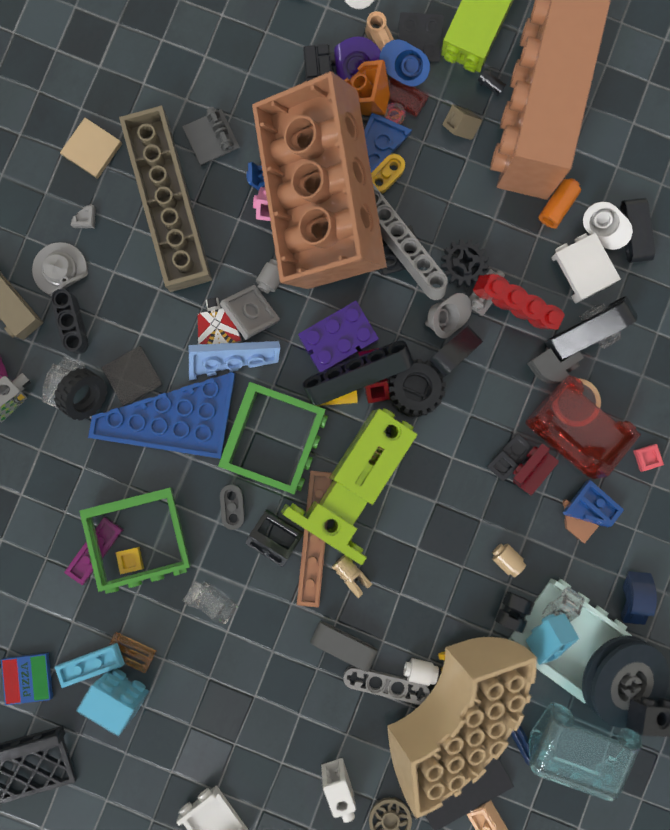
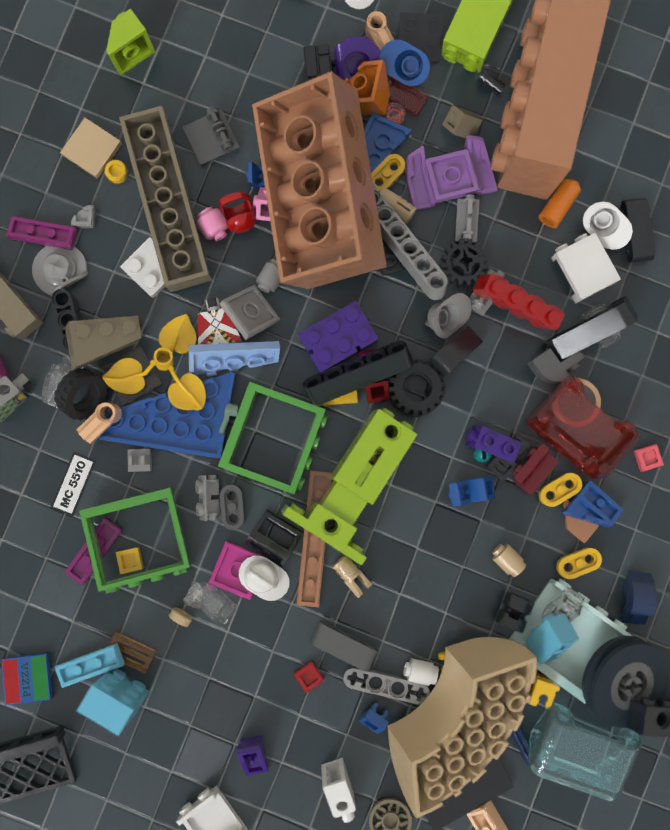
(42, 233): none -> magenta tile
(73, 484): none -> sticker
(98, 423): none -> light nougat piece
(99, 338): none -> dark tan wedge
(116, 171): none -> yellow tile
(128, 42): none -> lime slope
(139, 460): none -> light grey tile
(145, 268): none -> white wing
(180, 617): none -> tan tile
(187, 392): none -> yellow plant
(205, 489): none -> light grey hinge
(212, 224): none -> bright pink head
(227, 569): none -> dark pink tile
(230, 410): none -> sand green hand
(240, 217): none -> red helmet
(252, 755): none -> dark purple slope
(264, 578): none -> white piece
(309, 676): none -> red tile
(374, 721): none -> blue tile
(401, 206): none -> tan hinge
(449, 174): none -> medium lavender piece
(467, 219): none -> light grey hinge
(471, 491): none -> blue brick
(477, 454): none -> teal hinge
(493, 443): none -> dark purple bracket
(542, 686): none -> yellow hinge
(559, 489): none -> yellow plate
(578, 564): none -> yellow plate

